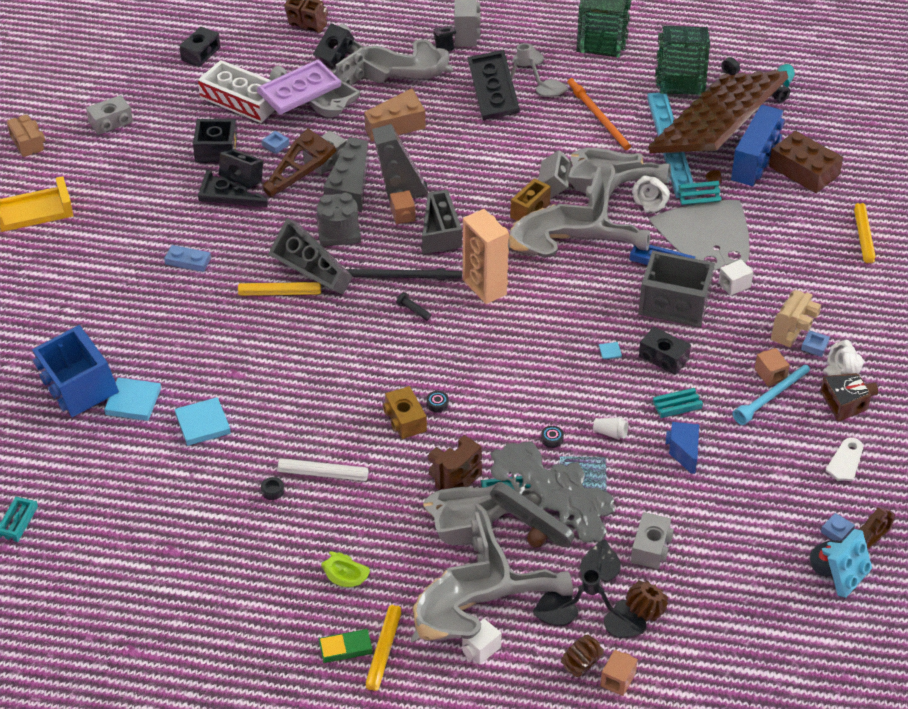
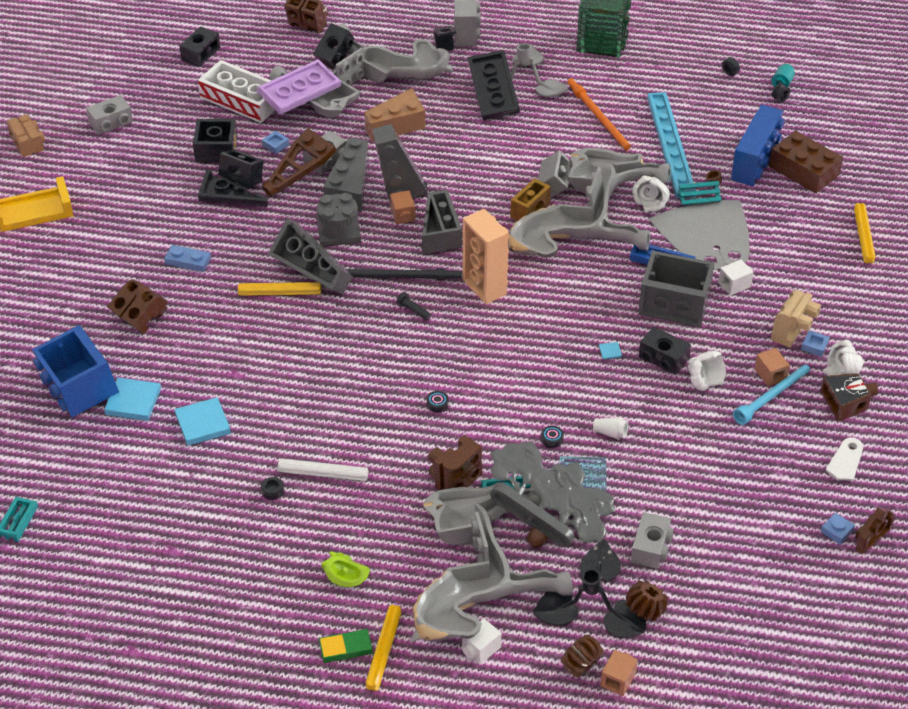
(137, 304): none -> reddish brown hips
(405, 412): pearl gold brick -> none
(676, 400): teal tile -> none
(682, 60): clear green container -> none
(684, 444): blue slope -> none
(707, 370): none -> white hair
(718, 112): reddish brown plate -> none
(844, 560): medium azure plate -> none

